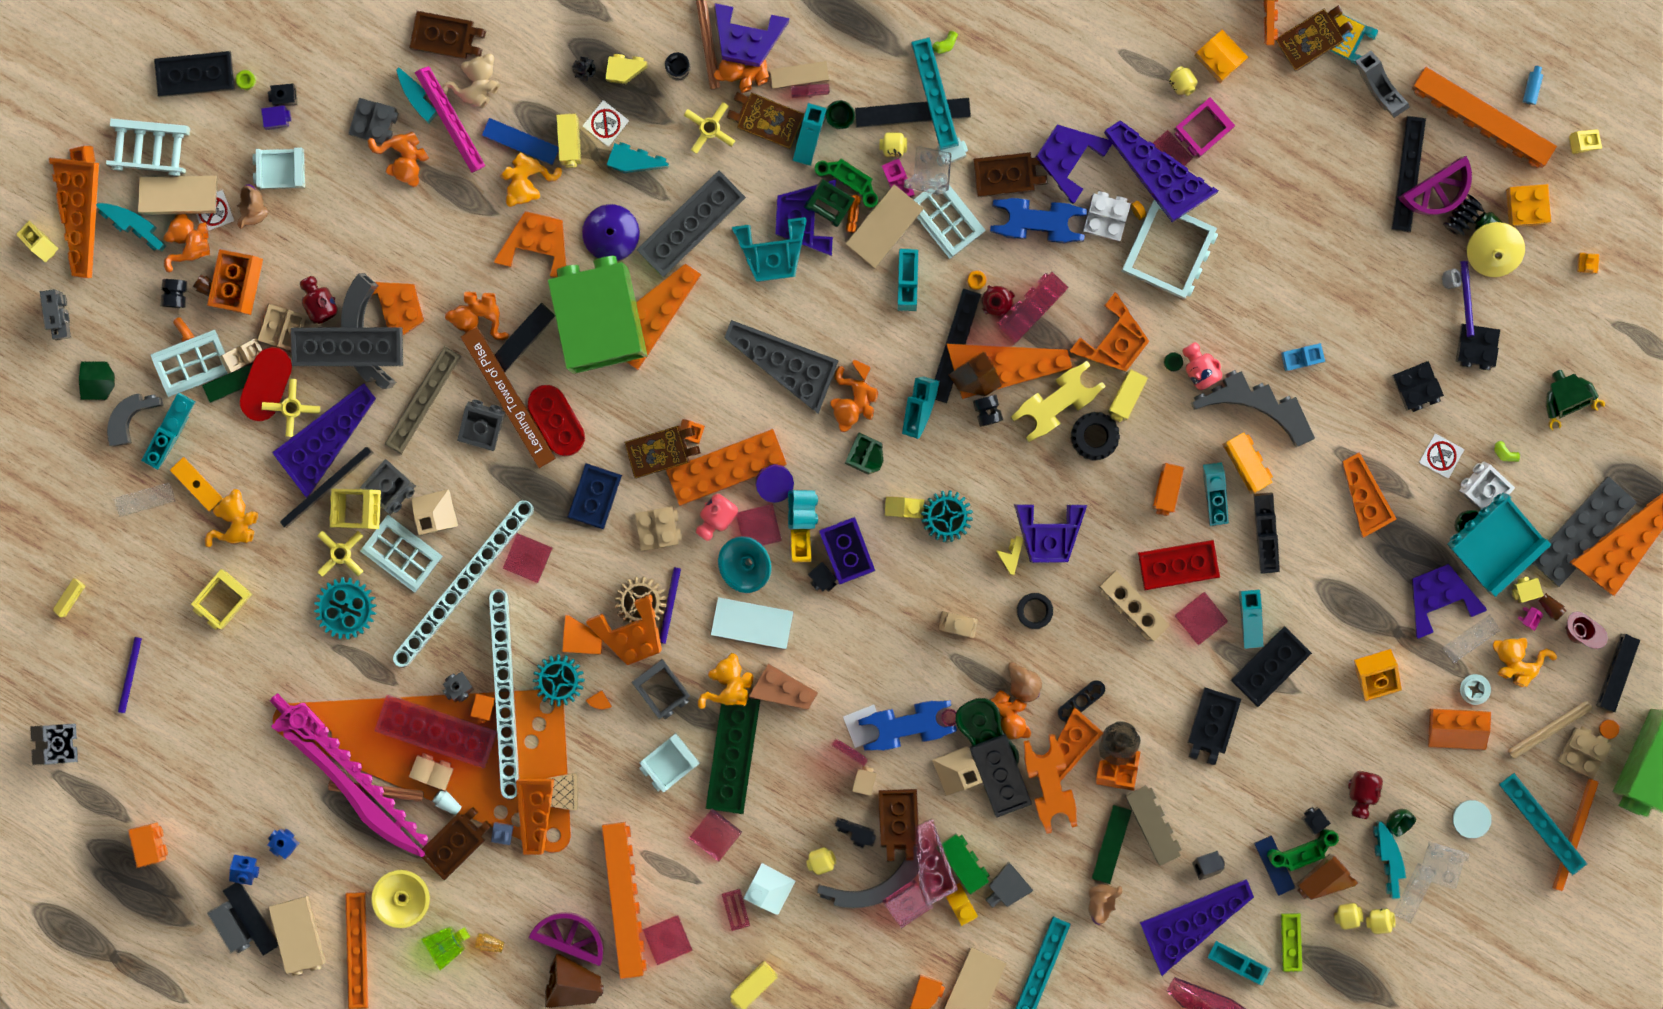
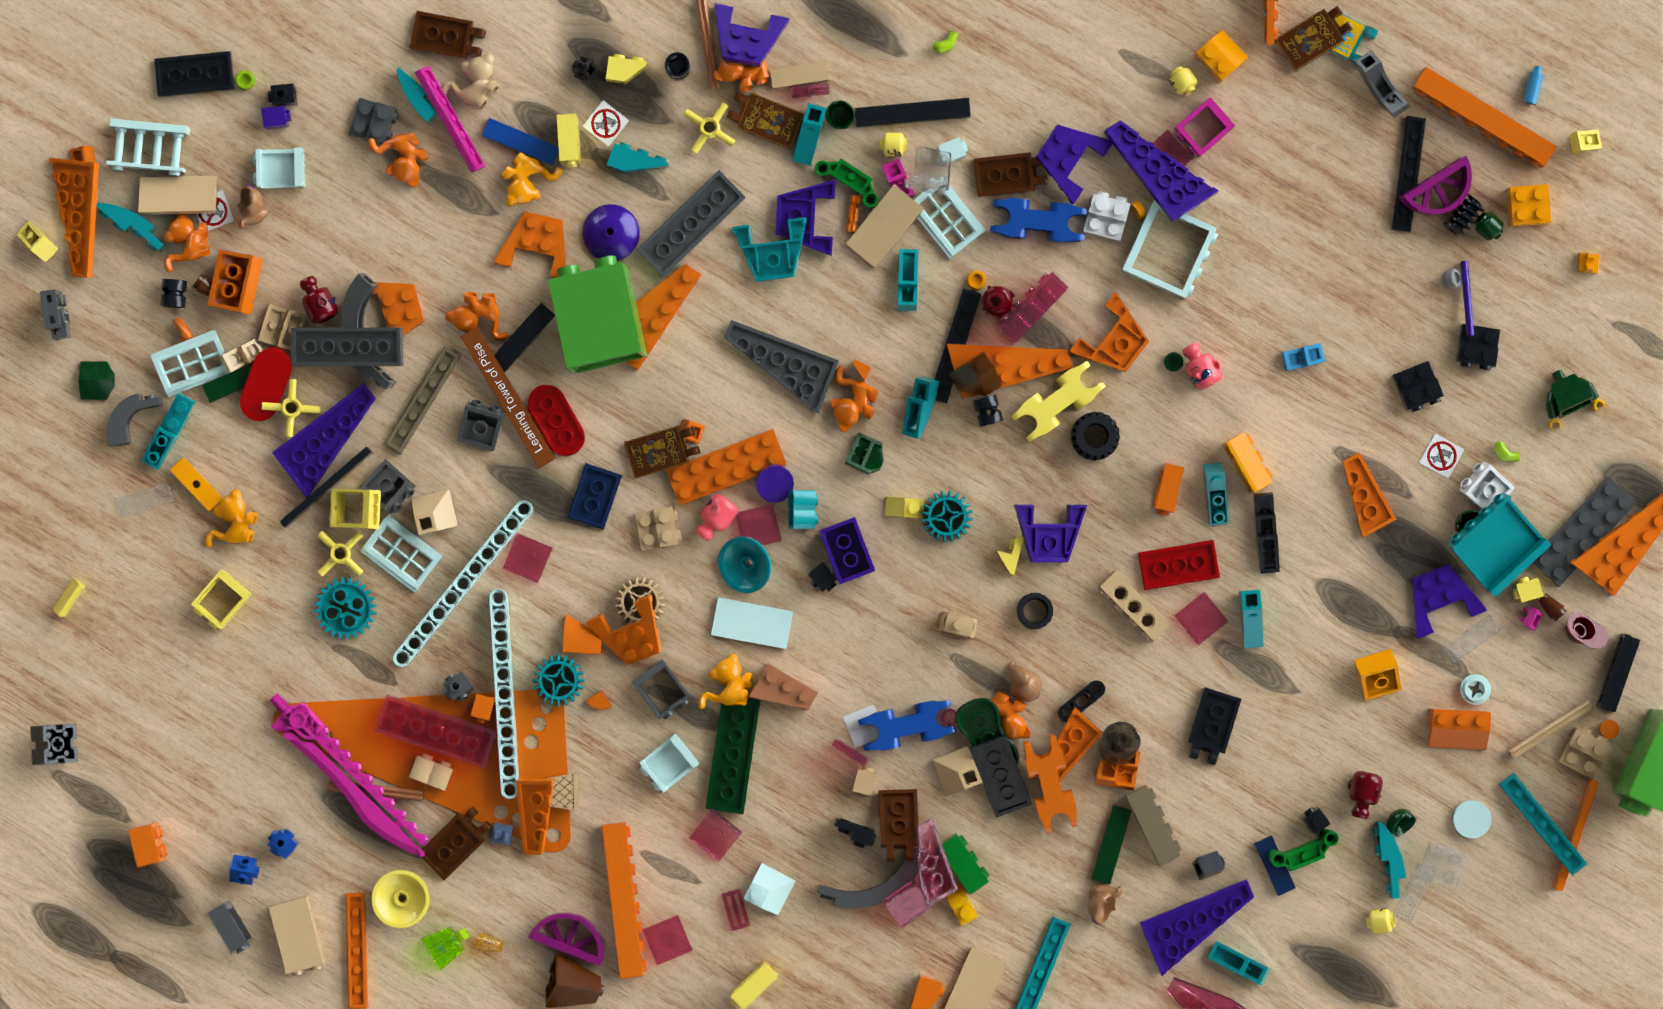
(129, 674): dark purple bar -> none
(251, 918): black tile -> none
(446, 802): light aqua cone -> none
(669, 605): dark purple bar -> none
(801, 545): yellow slope -> none
(821, 861): light yellow head -> none
(833, 197): dark green plate -> none
(935, 93): teal tile -> none
(1008, 887): dark grey torso -> none
(1127, 396): light yellow window -> none
(1236, 391): dark grey arch -> none
(1271, 666): black tile -> none
(1291, 942): lime tile -> none
(1325, 879): dark orange slope -> none
(1348, 916): light yellow head -> none
(1494, 239): light yellow dish -> none
(1512, 653): light orange animal -> none

